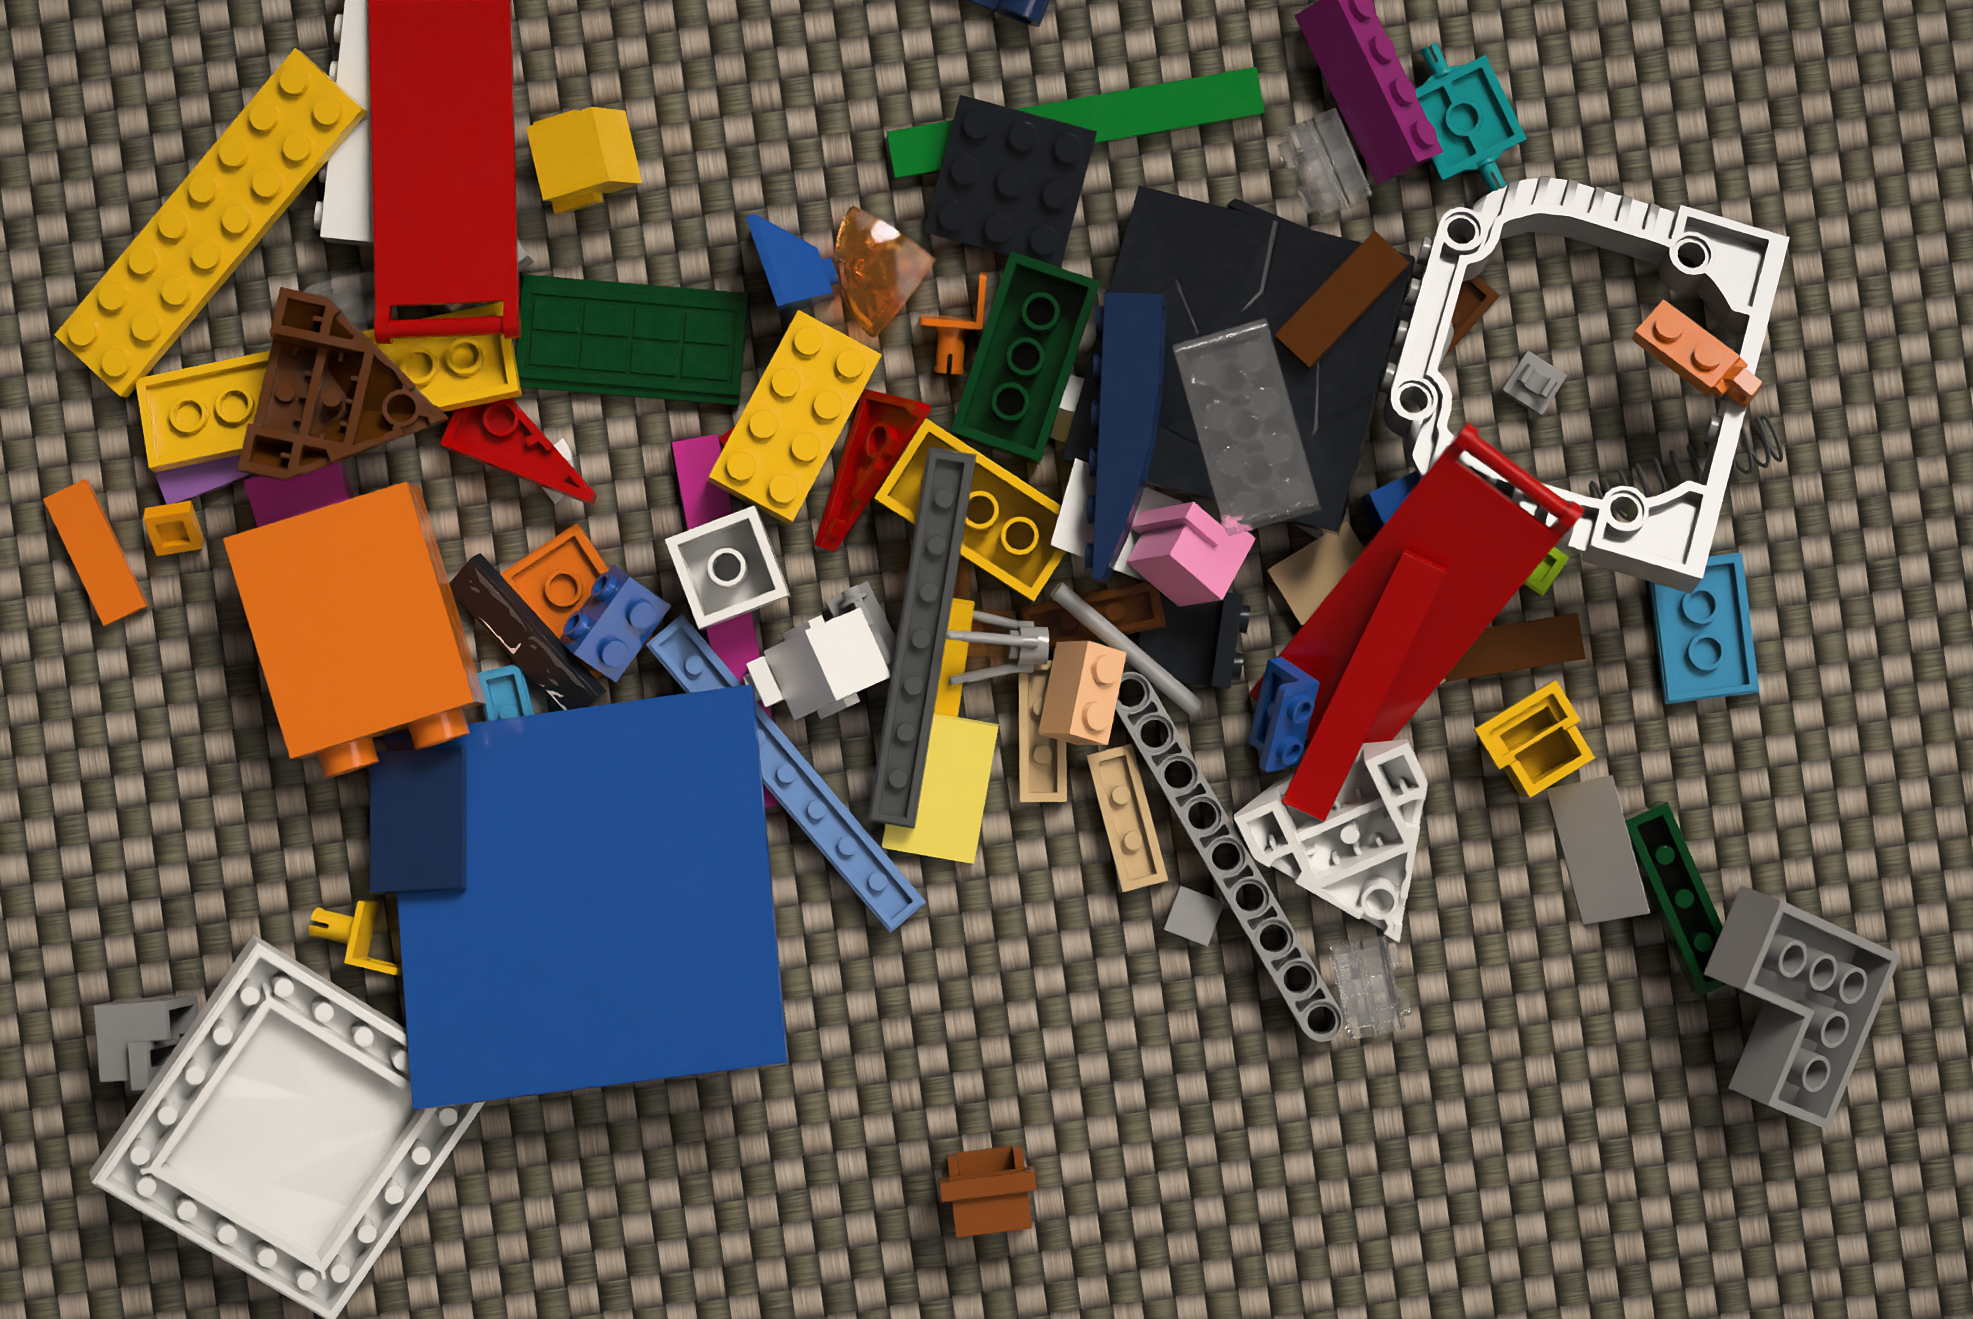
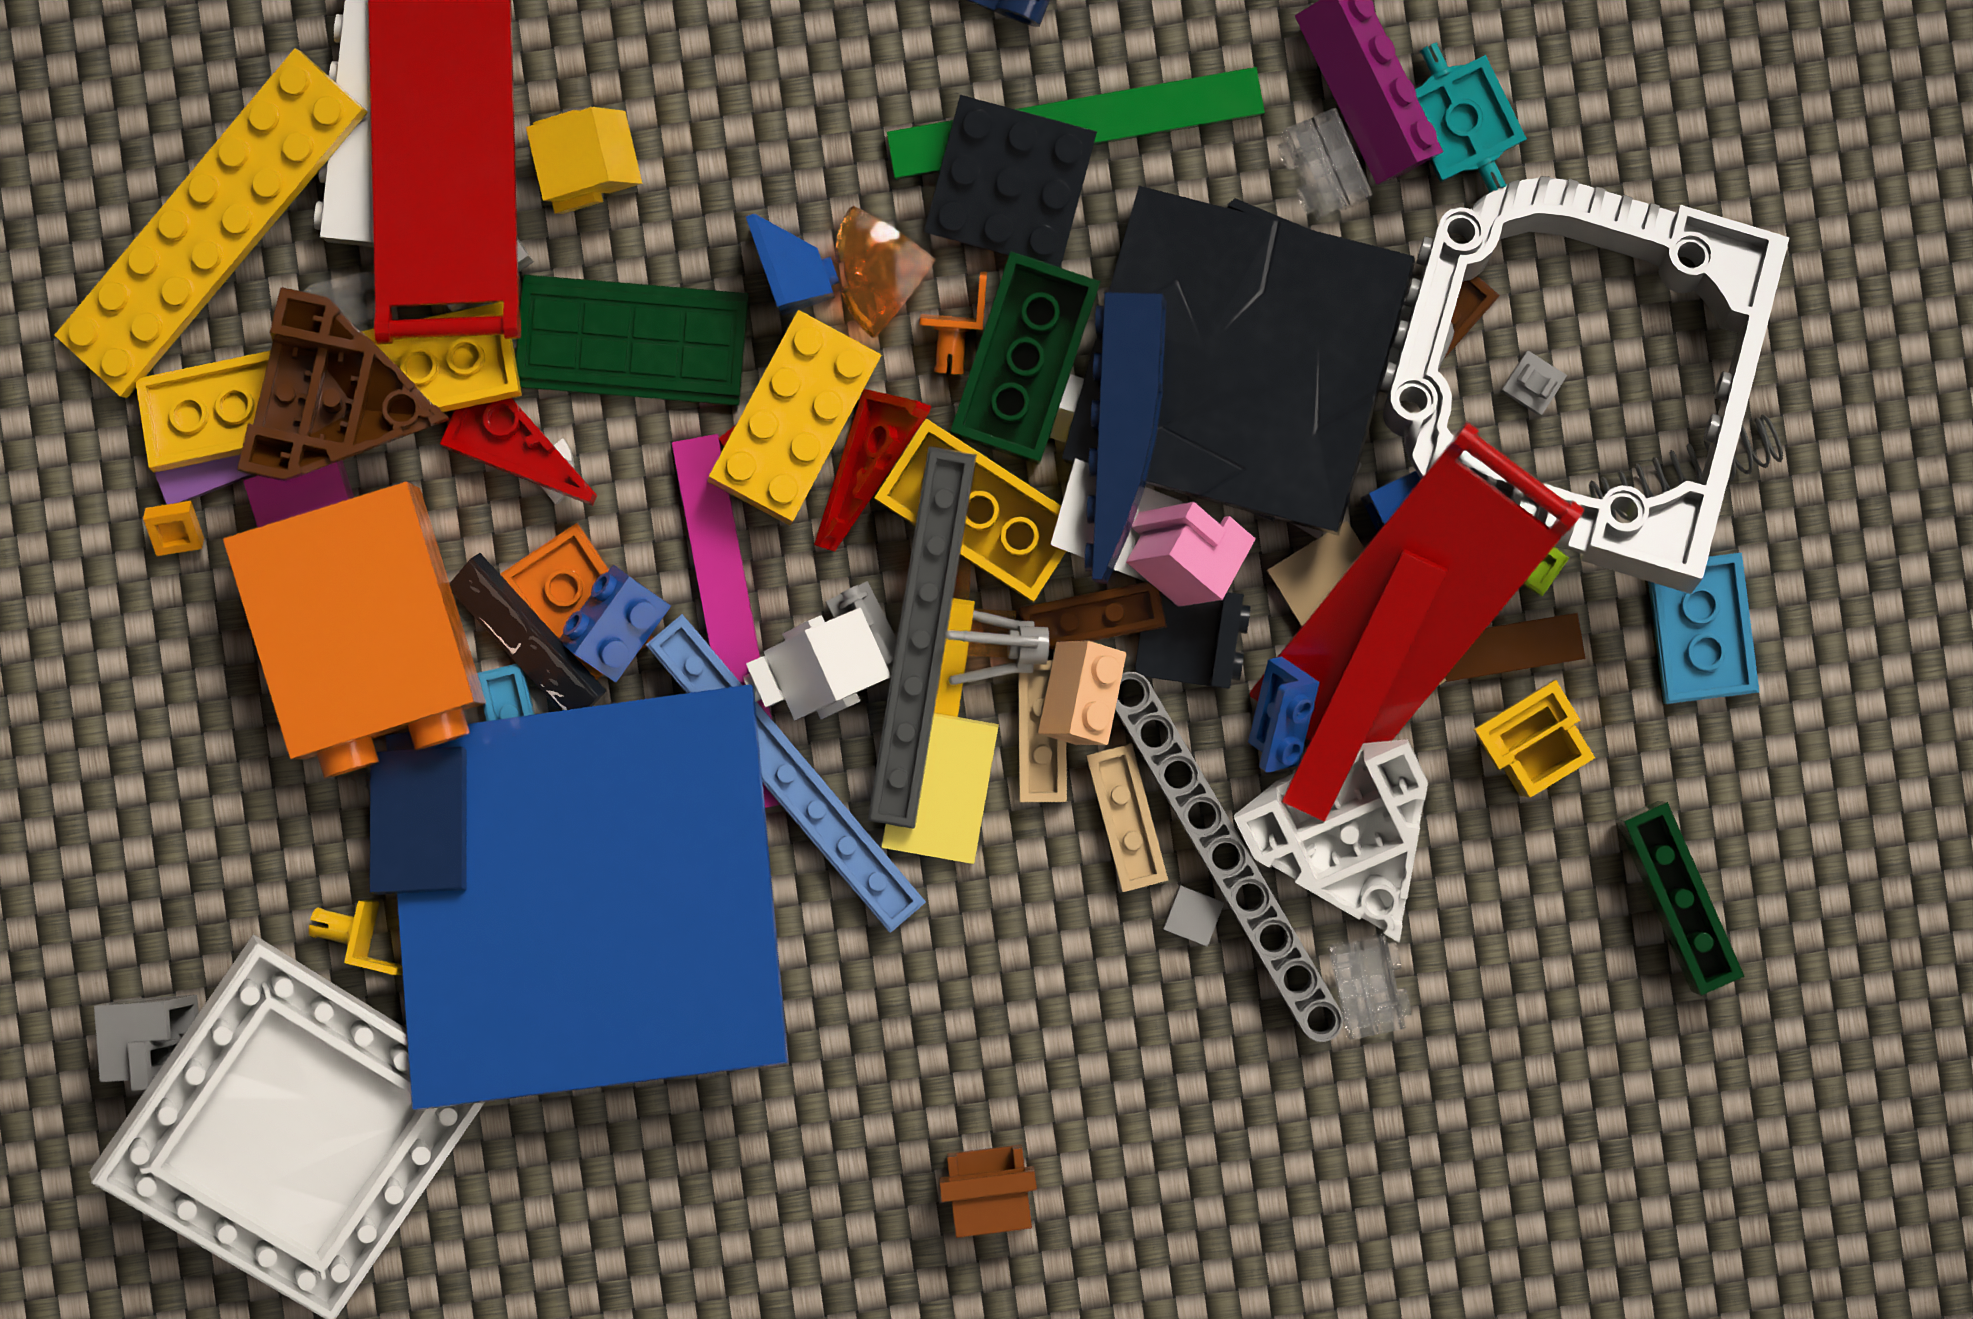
(96, 552): orange tile -> none
(727, 567): white brick -> none
(1134, 655): light grey bar -> none
(1246, 427): clear brick -> none
(1342, 299): reddish brown tile -> none
(1598, 850): white sticker -> none
(1696, 355): orange hinge -> none
(1817, 1005): light grey brick -> none

